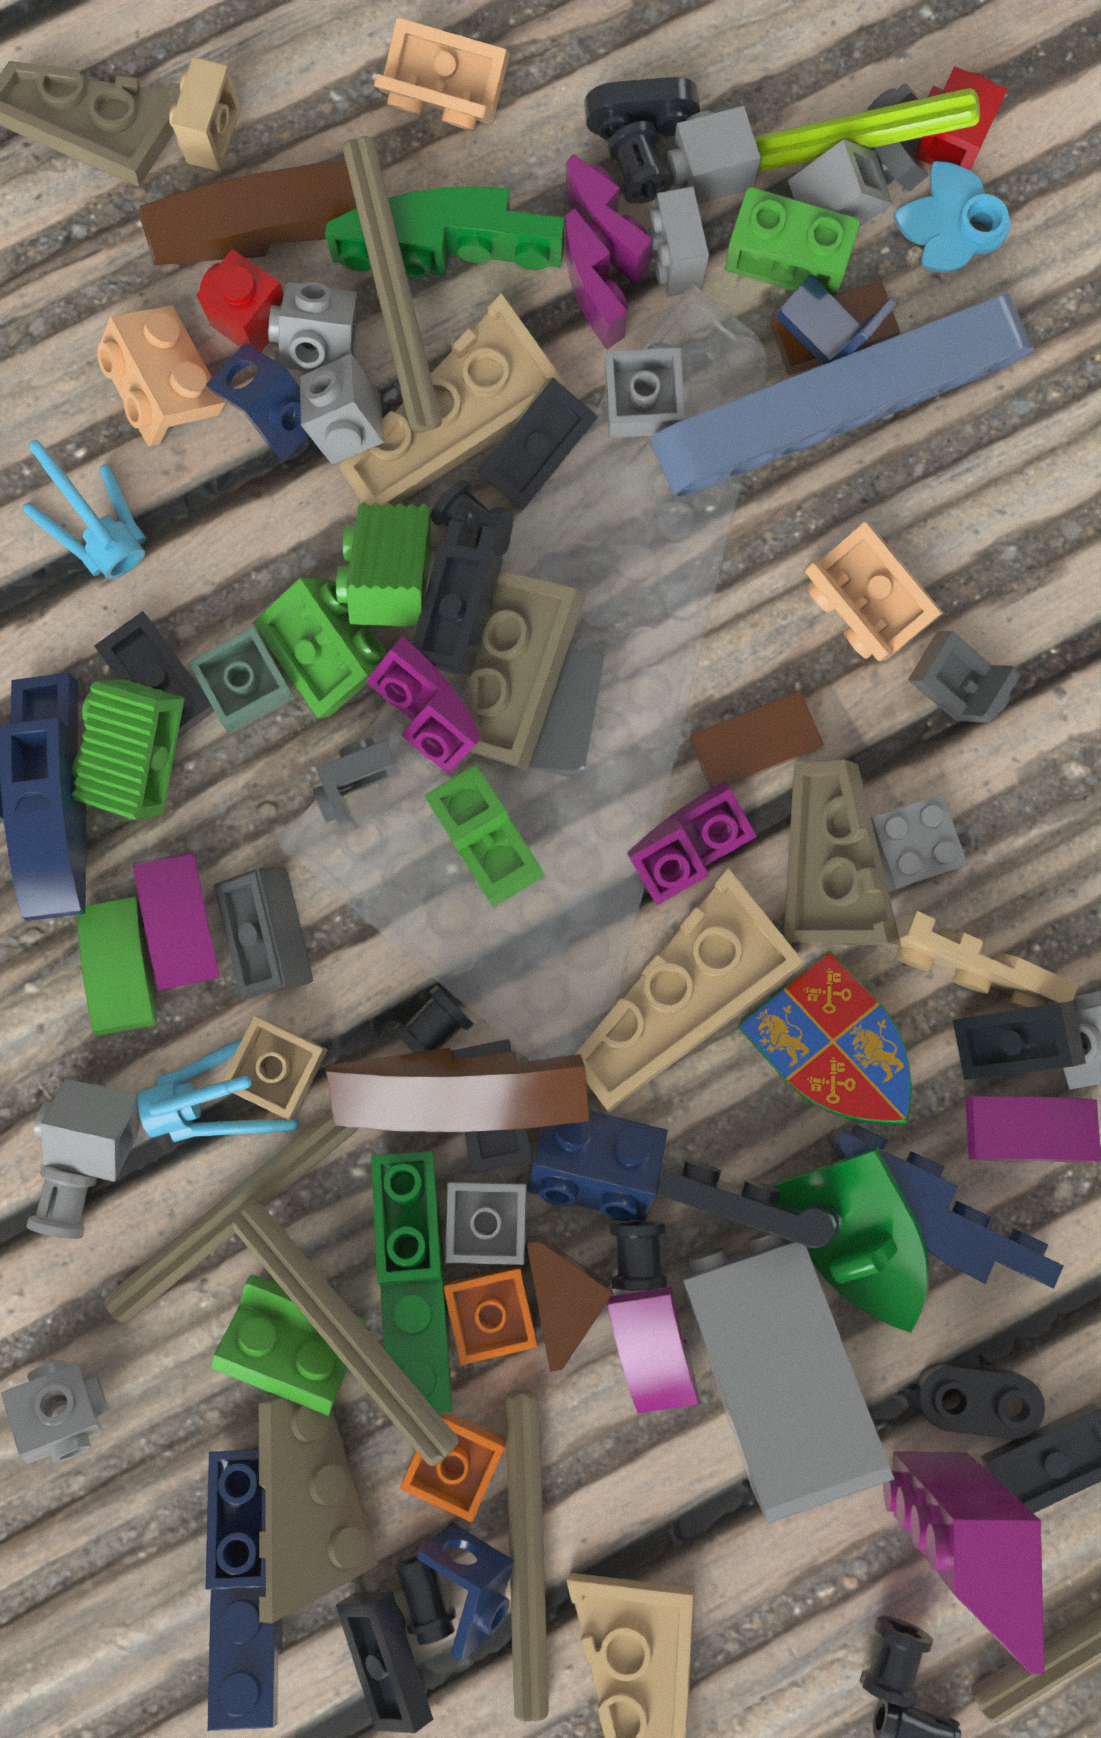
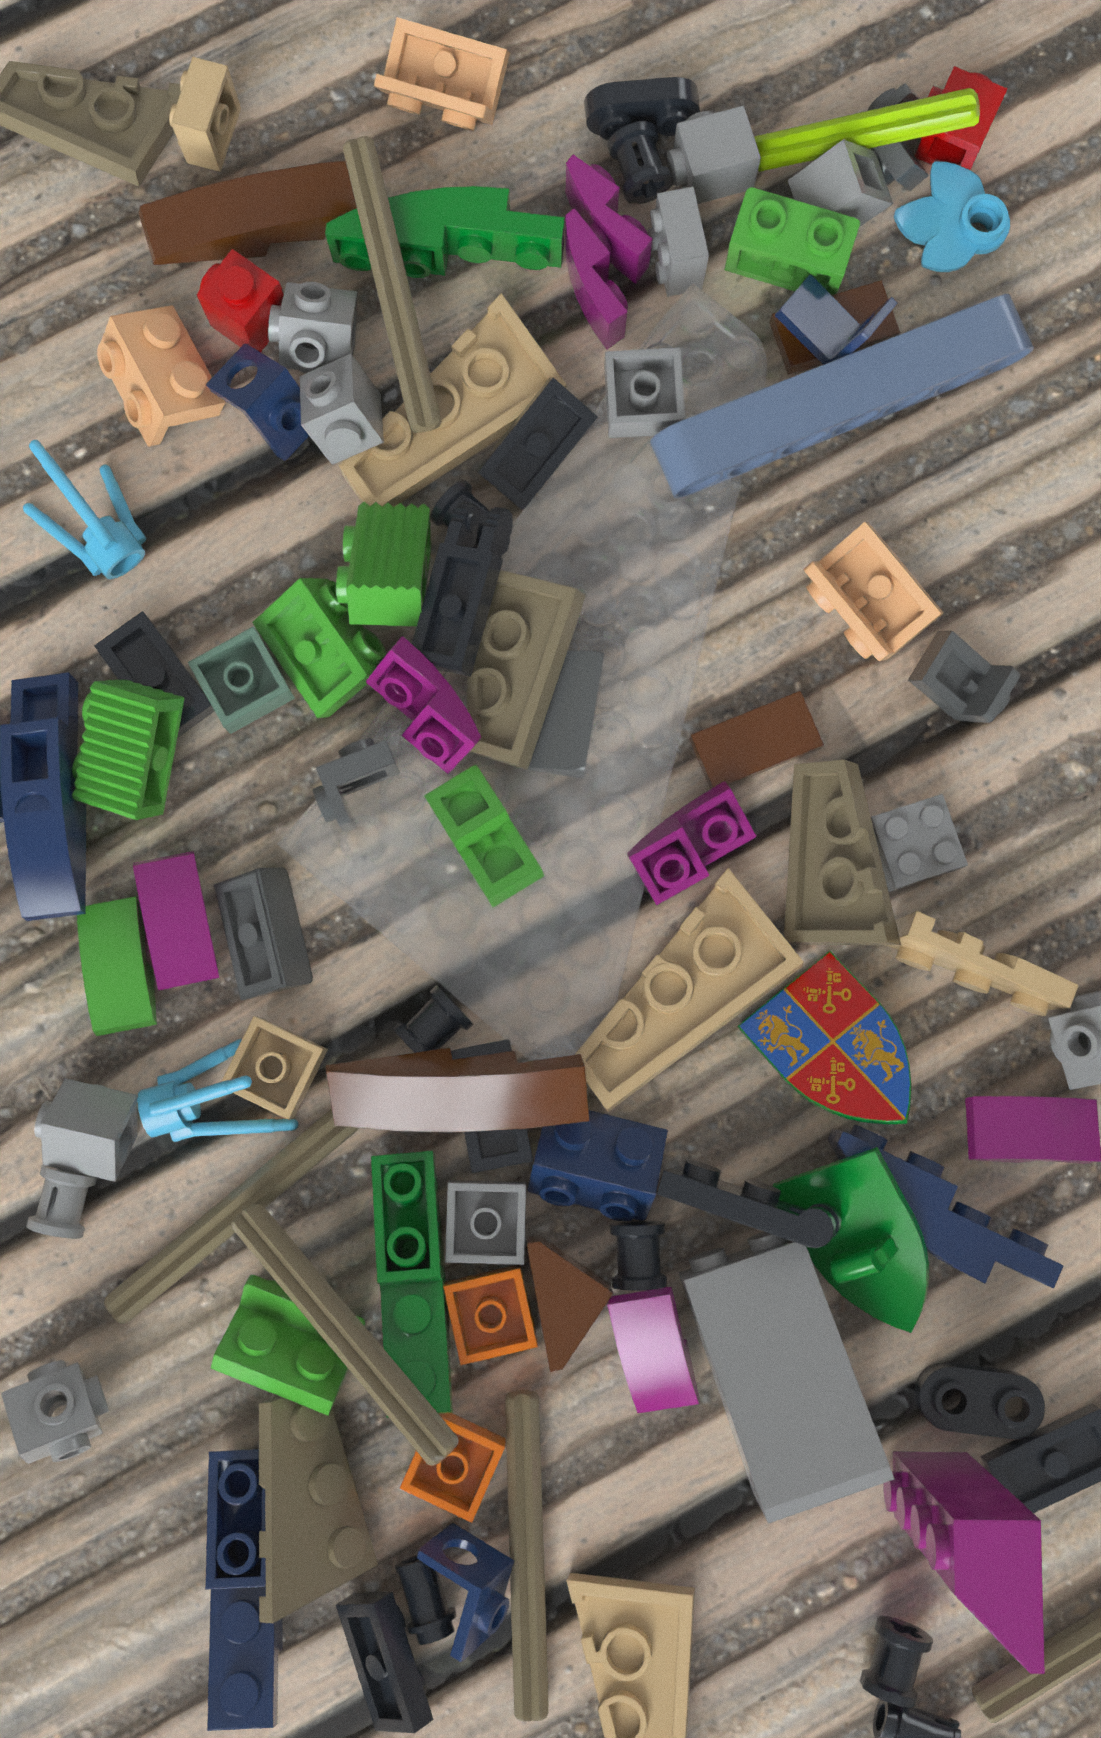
(1019, 1041): black plate -> none

